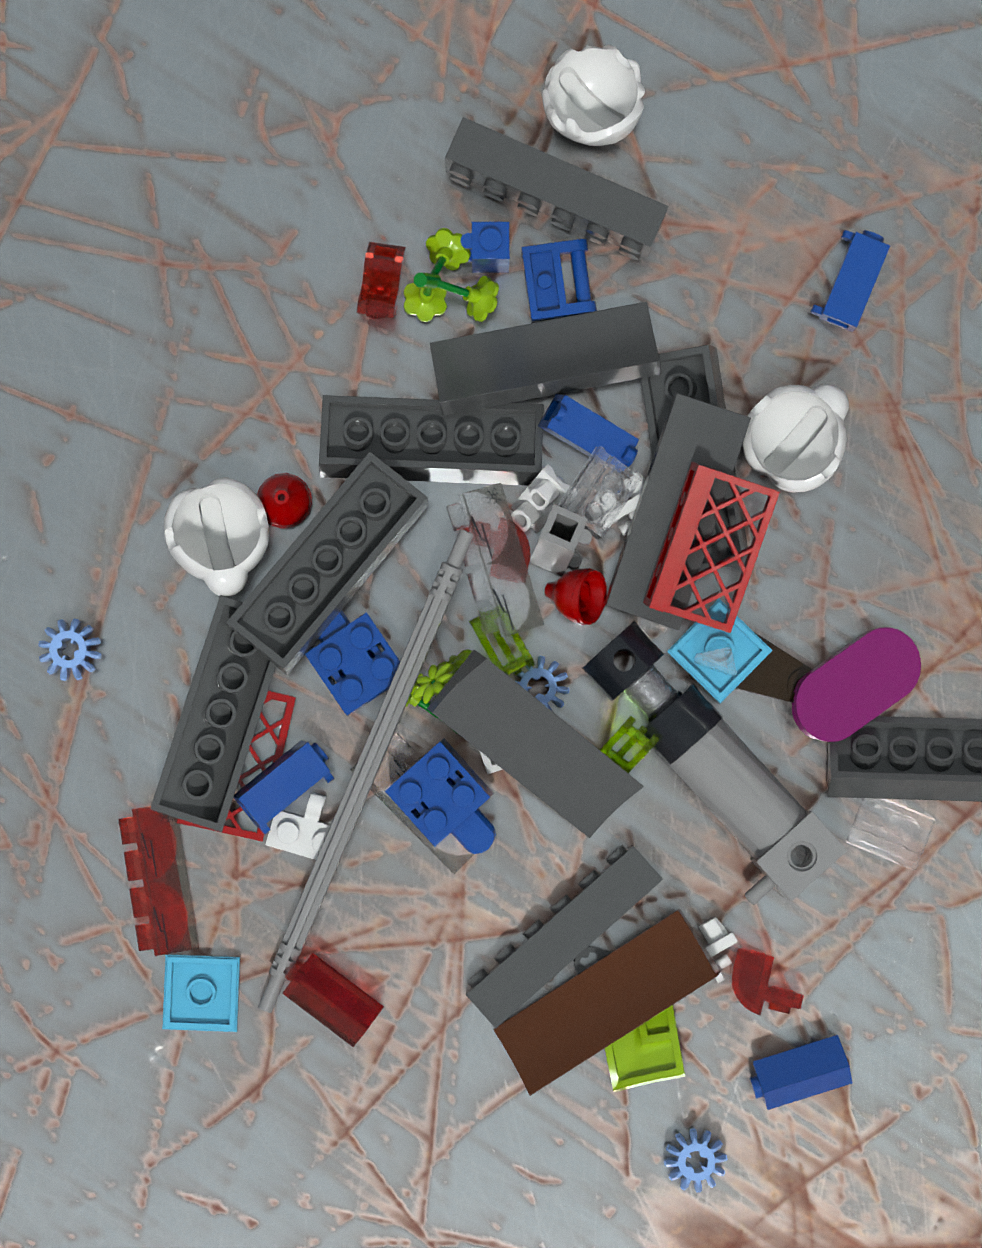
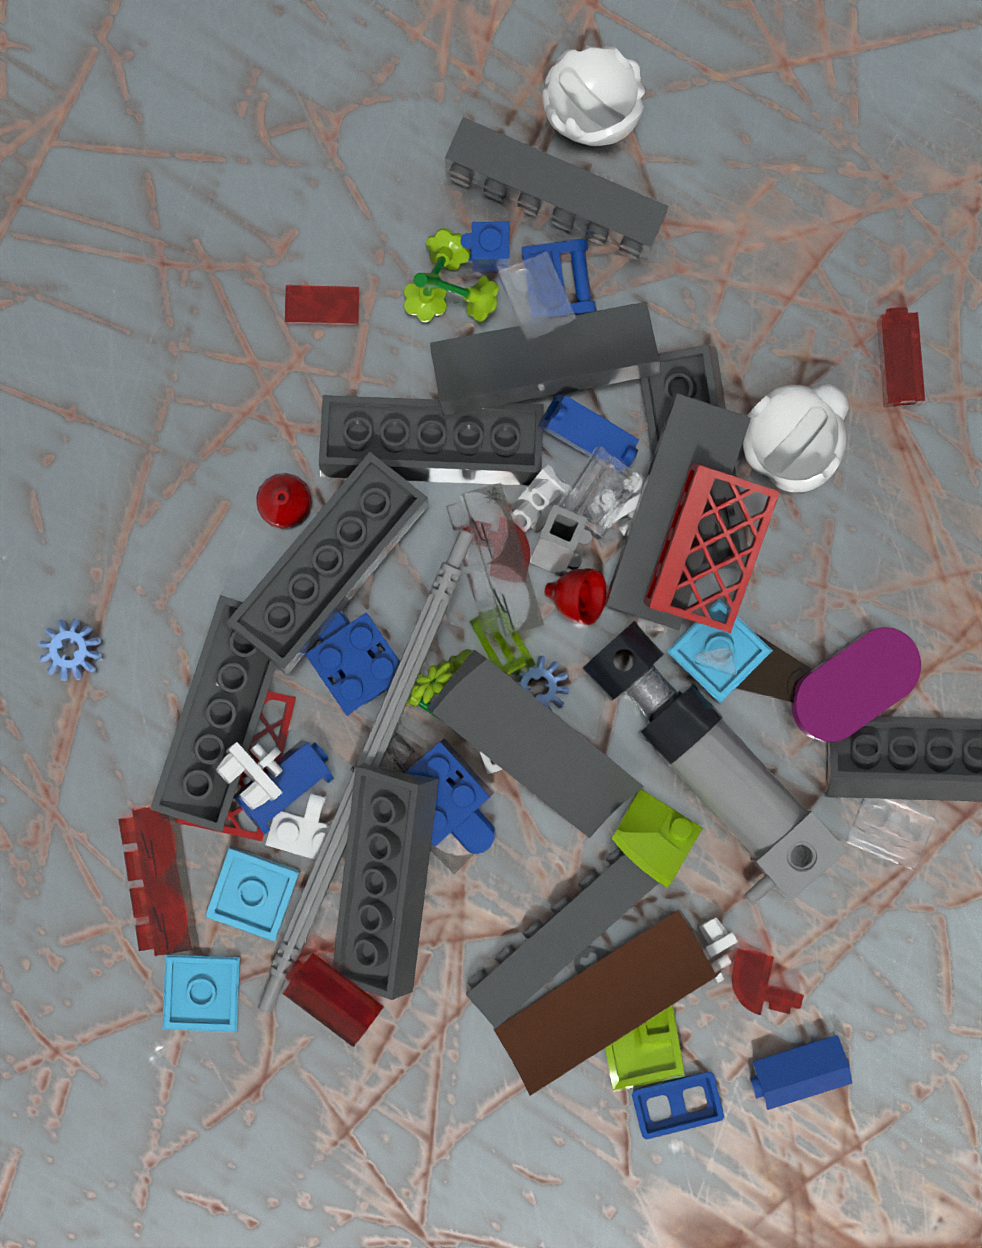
(217, 533): white piece -> none
(252, 893): none -> medium azure plate
(262, 787): none -> white hips
(322, 305): none -> clear red tile
(381, 281): clear red brick -> none
(385, 880): none -> dark grey arch
(537, 296): none -> clear plate
(636, 736): clear neon green tile -> none
(655, 837): none -> lime plate
(680, 1117): none -> blue piece
(706, 1151): light blue gear -> none
(854, 280): blue brick -> none
(900, 358): none -> clear red brick

